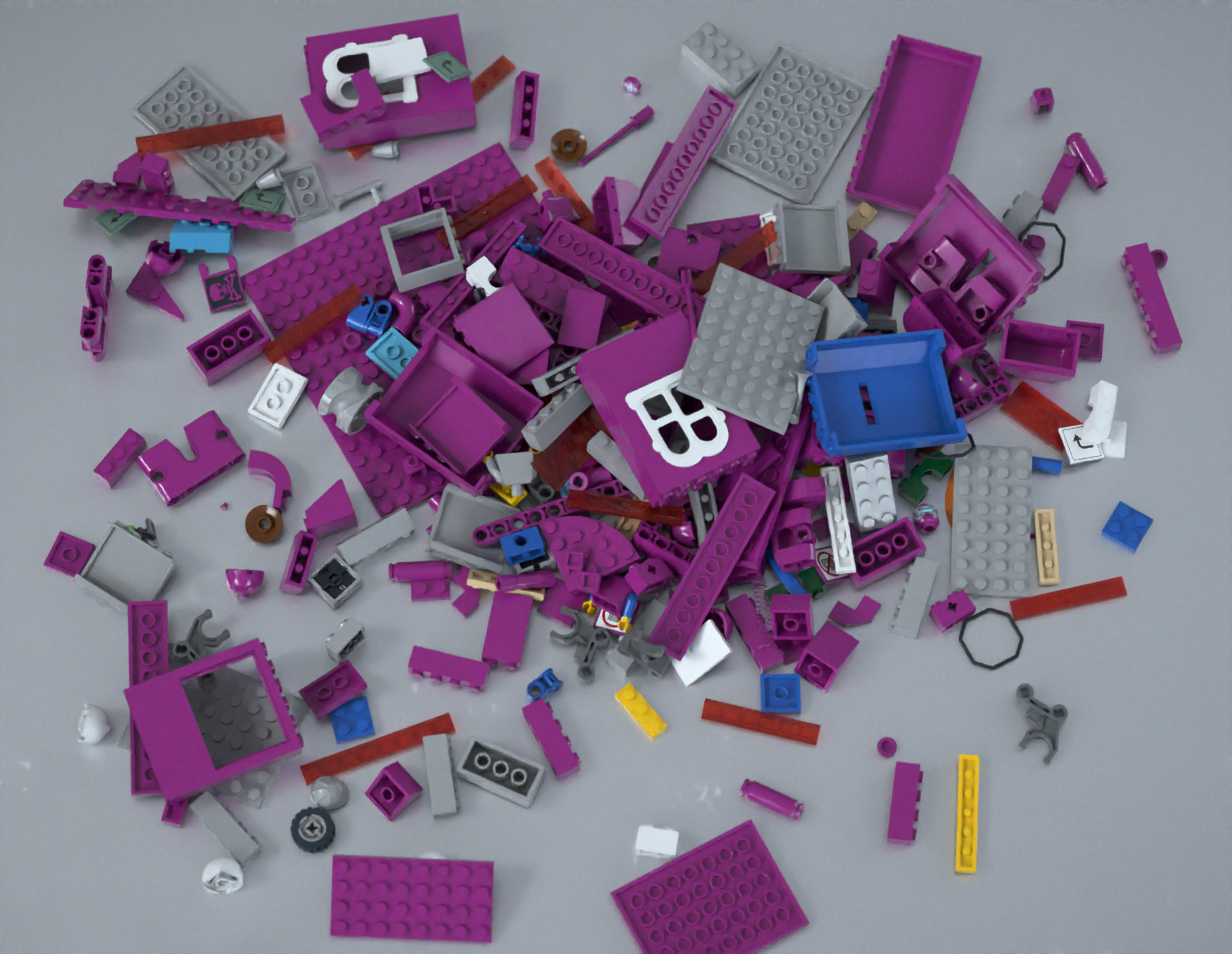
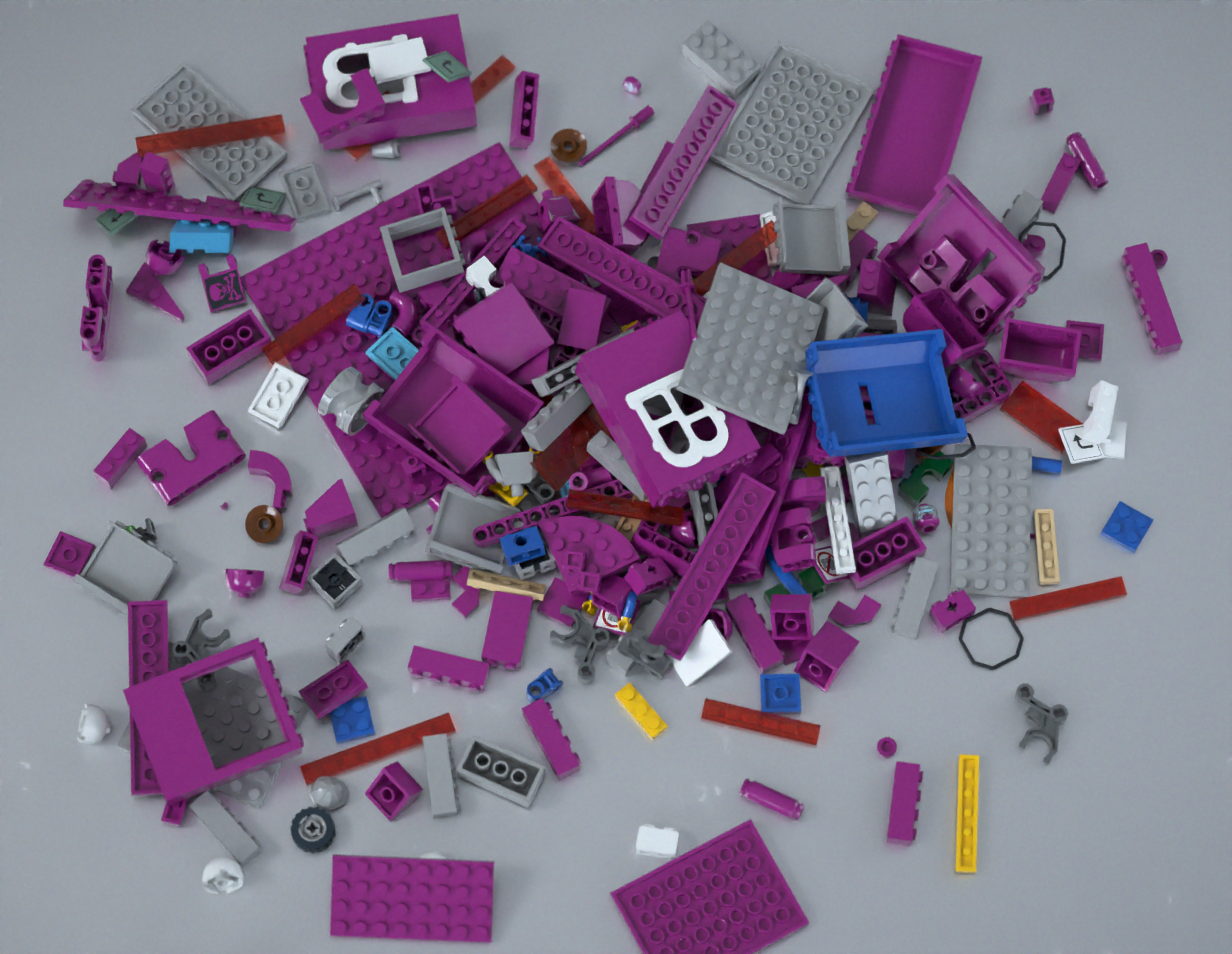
(270, 179): light grey cone -> none
(511, 582): magenta axle -> none
(762, 614): magenta piece -> none

